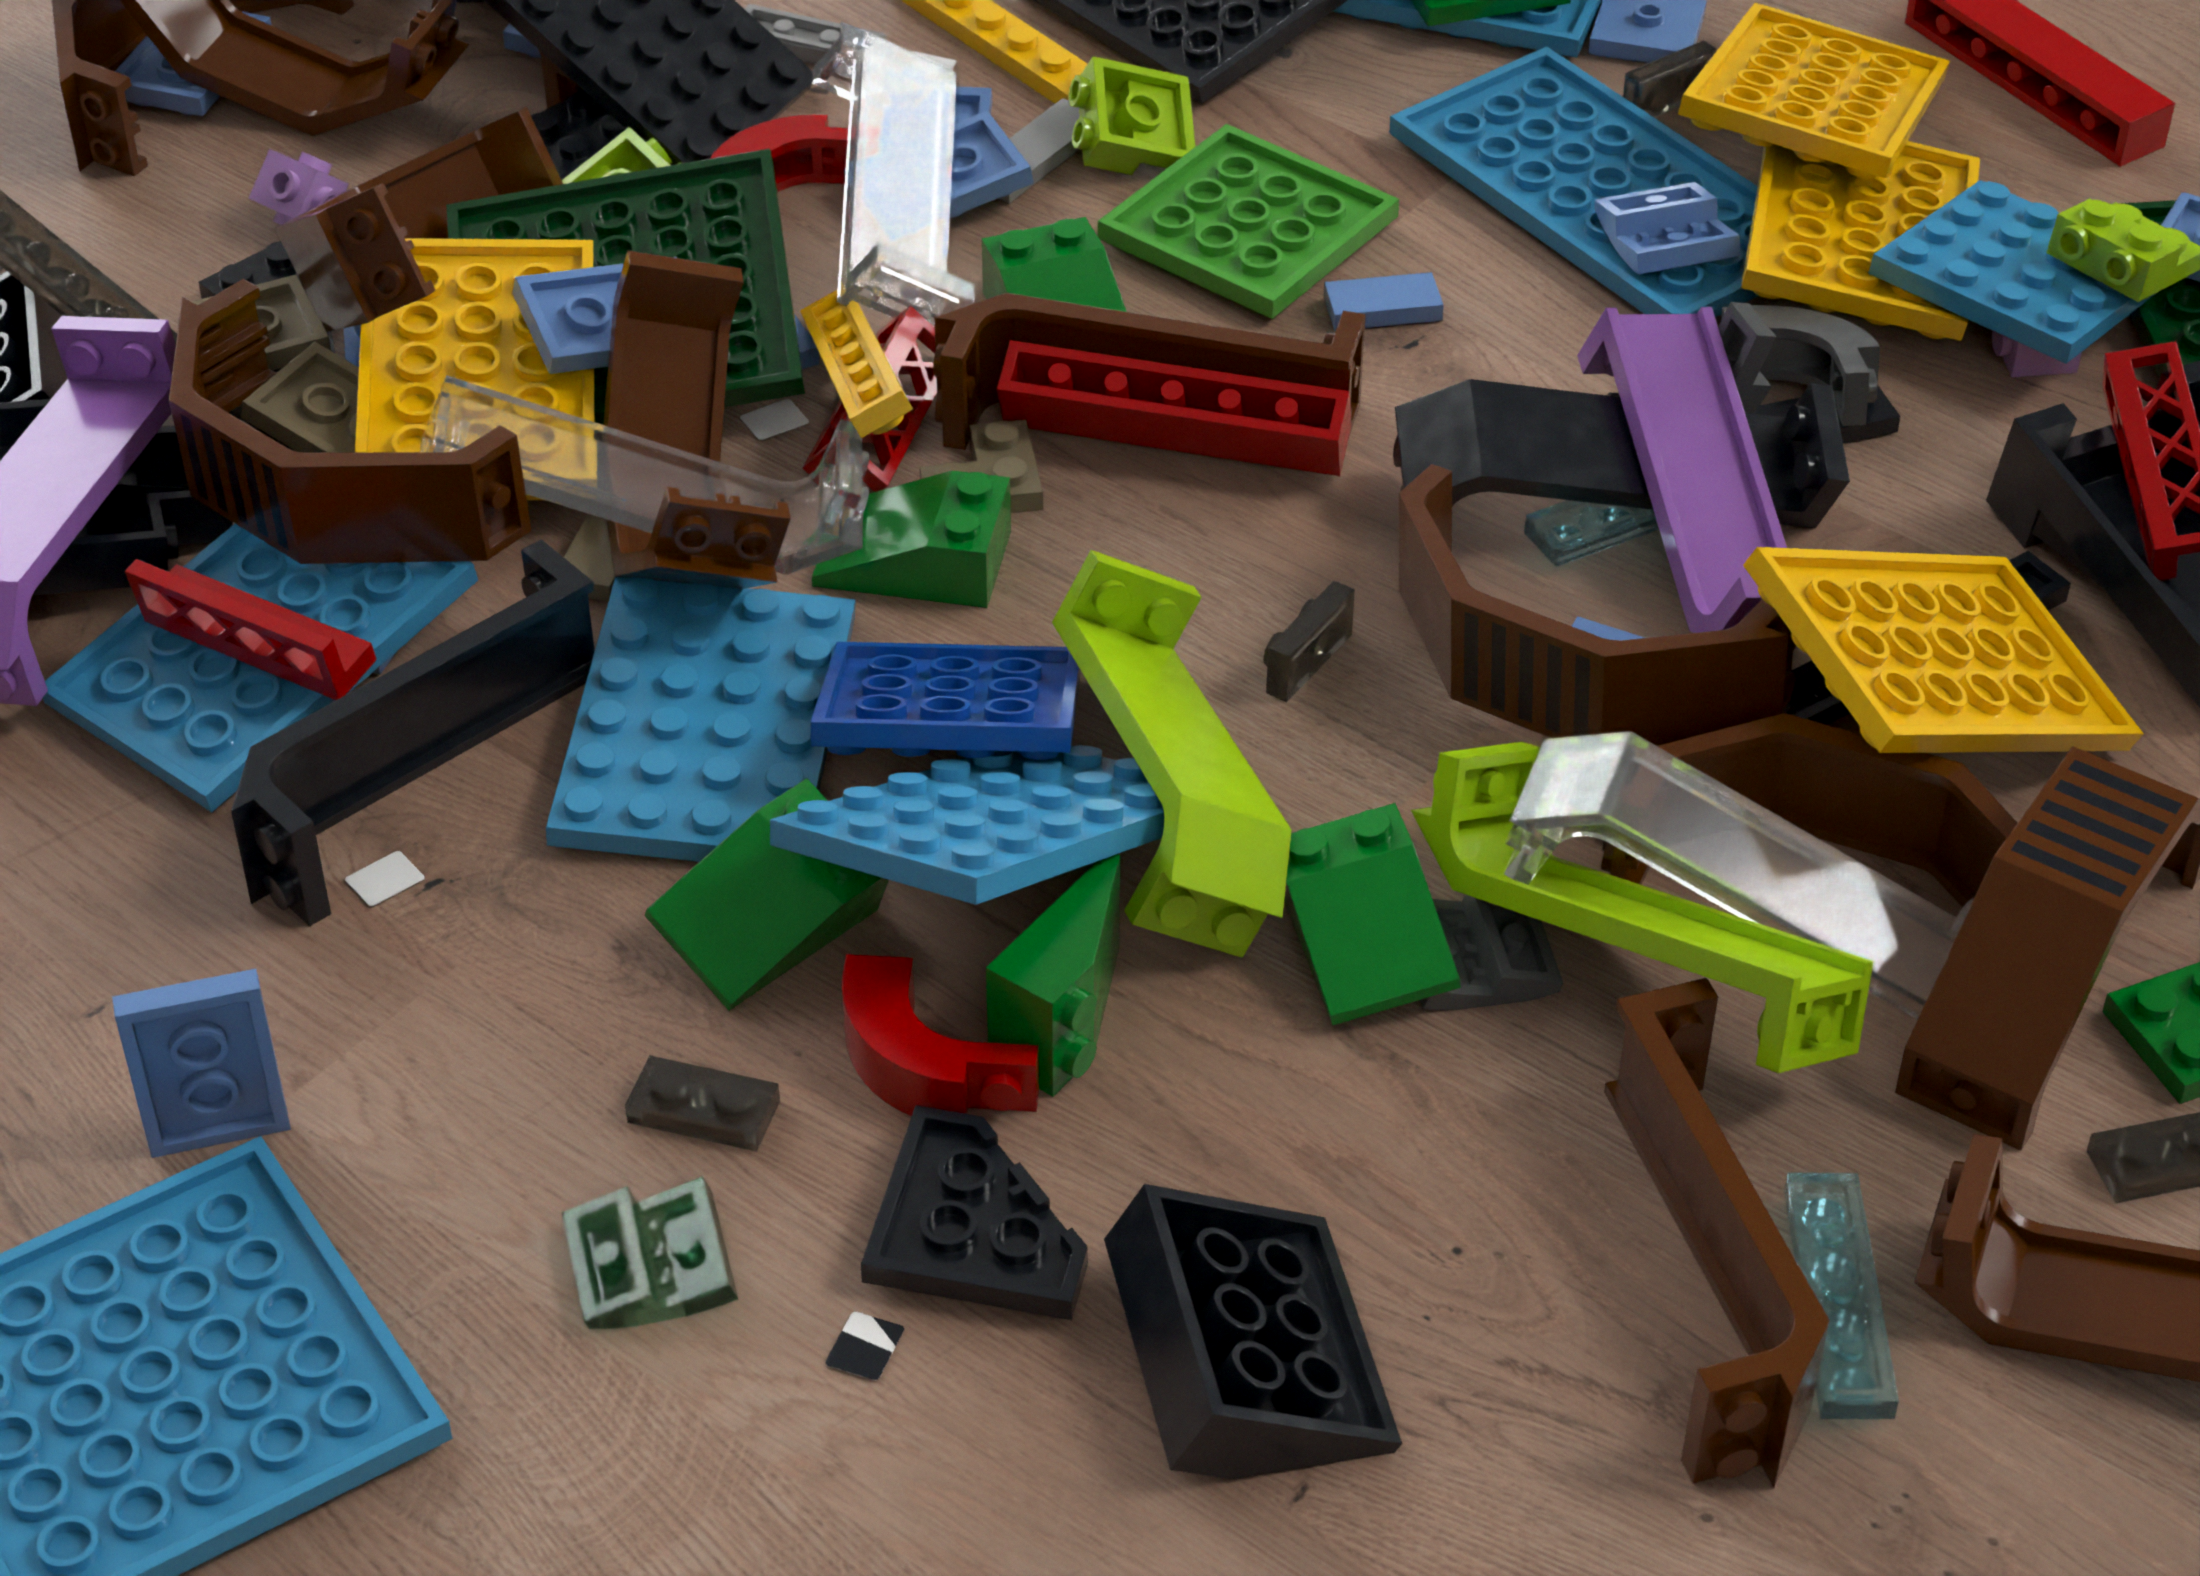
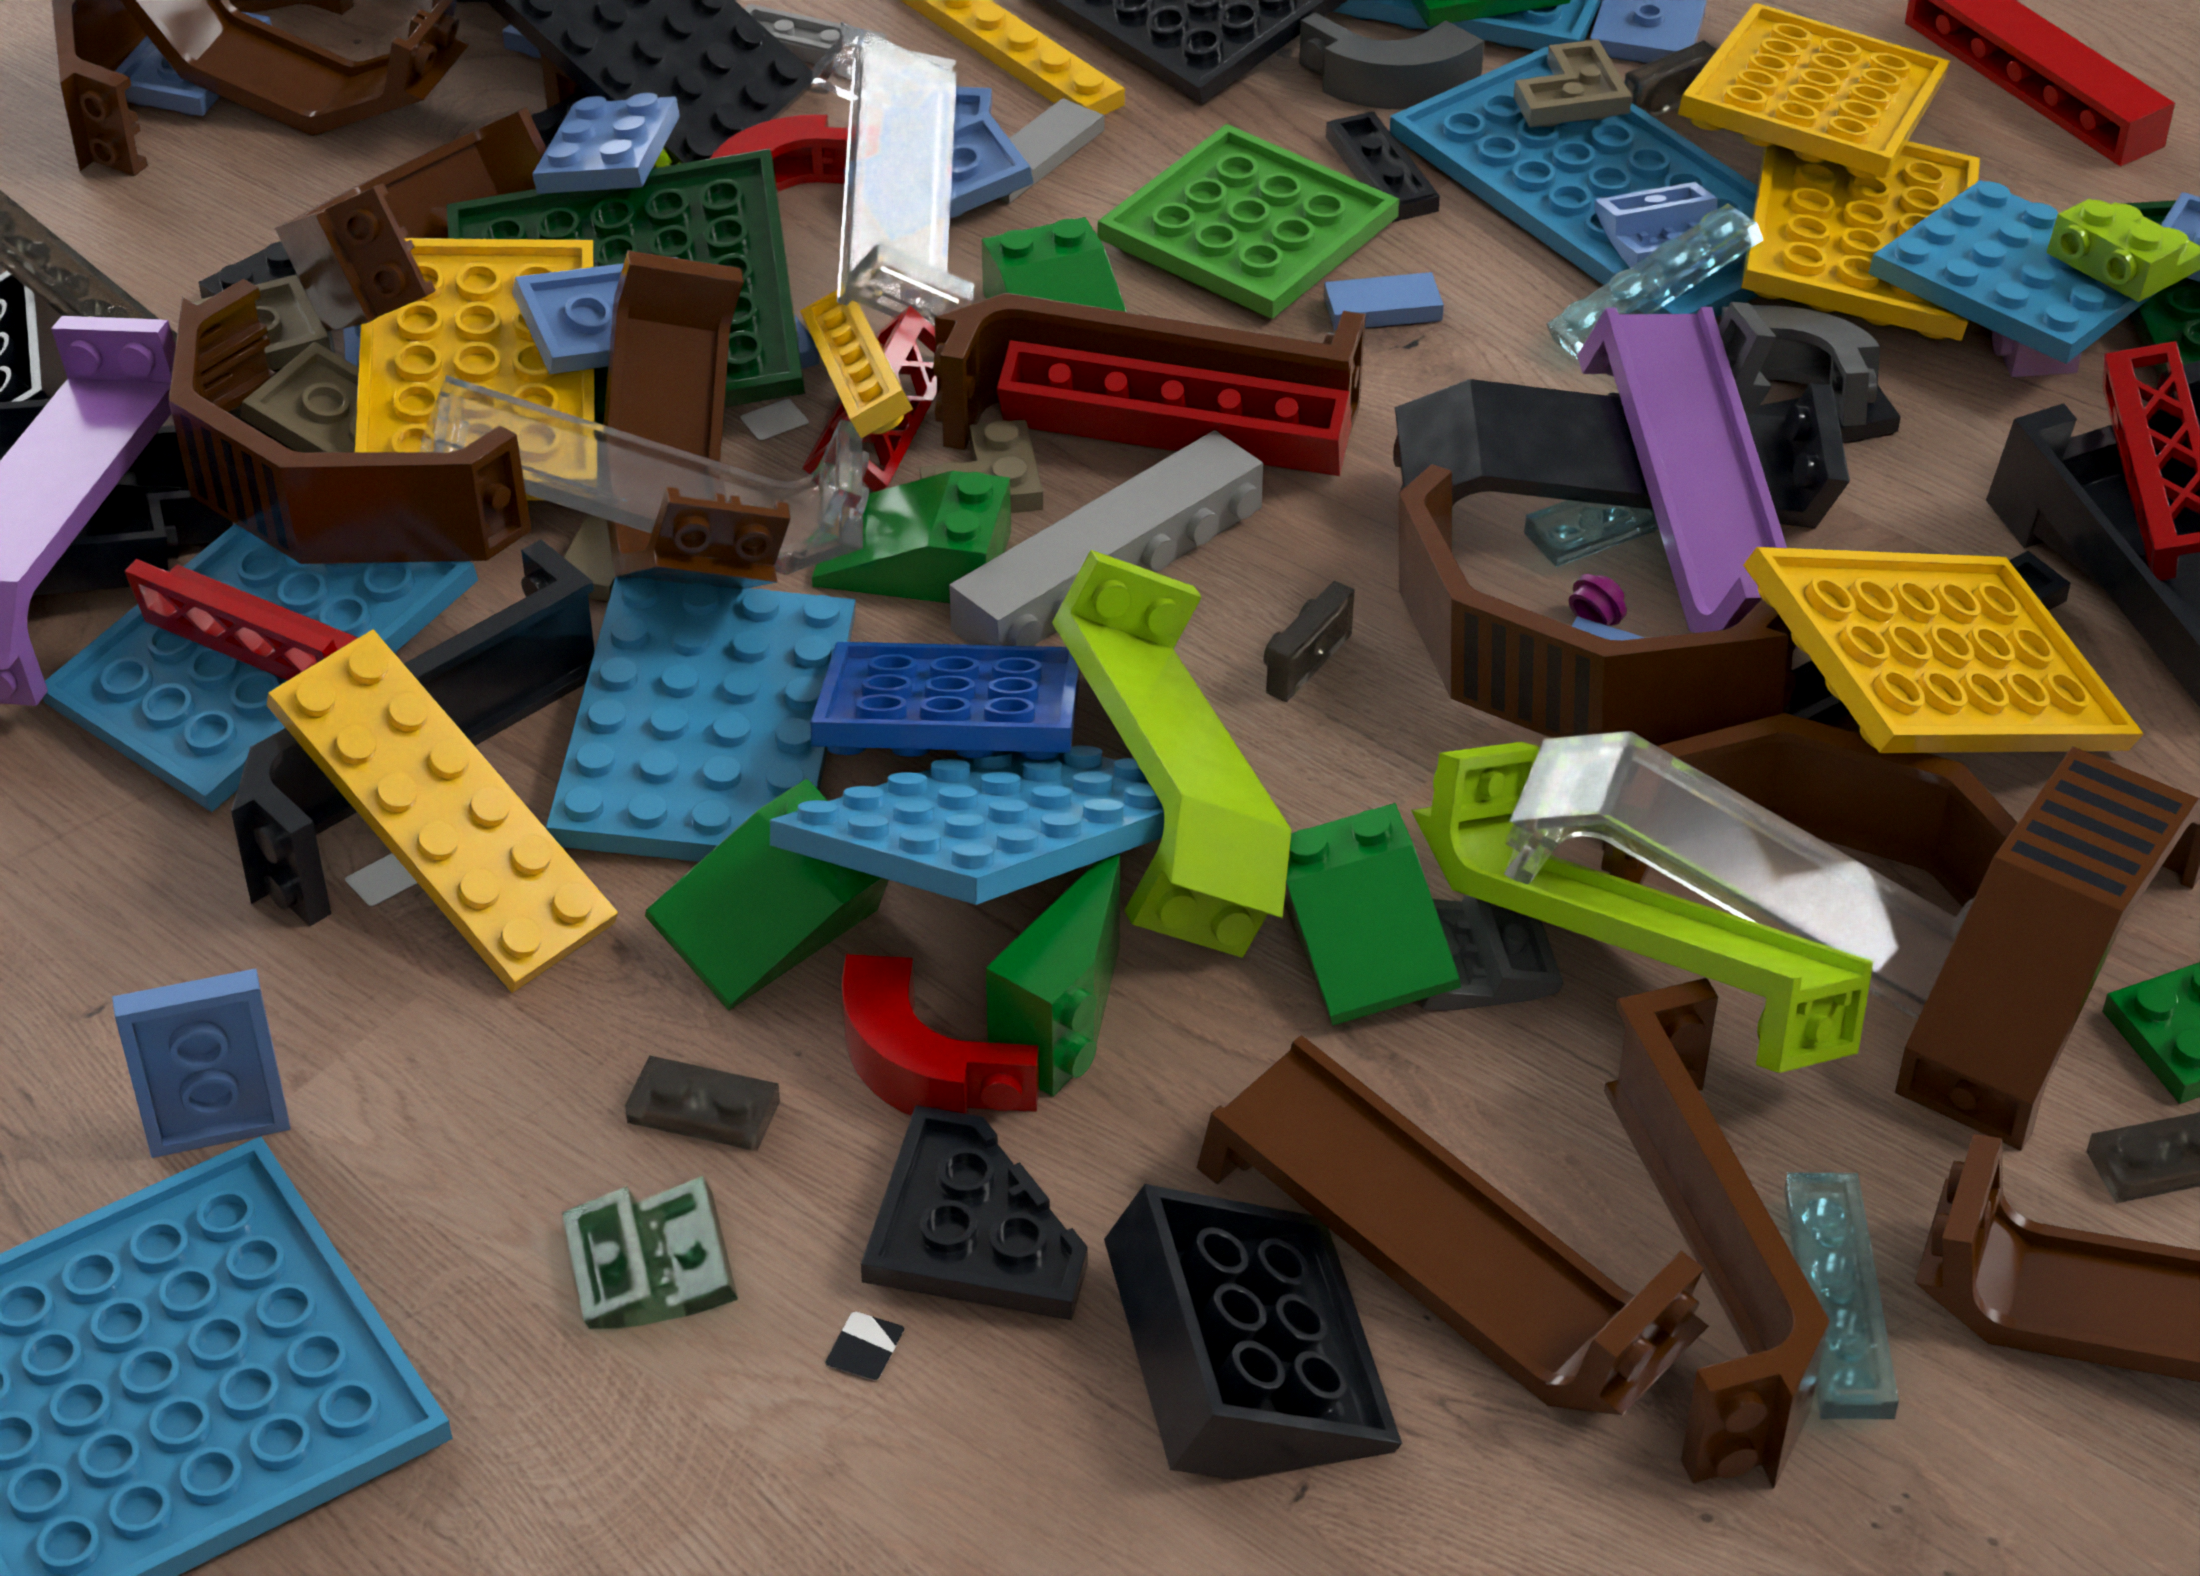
(294, 185): lavender brick -> none
(442, 810): none -> yellow plate
(607, 144): none -> medium blue plate
(1131, 116): lime plate -> none
(1139, 522): none -> light grey brick
(1382, 163): none -> black tile
(1385, 71): none -> dark grey arch
(1453, 1236): none -> reddish brown panel
(1581, 88): none -> dark tan plate
(1598, 599): none -> magenta plate
(1661, 275): none -> clear light blue plate

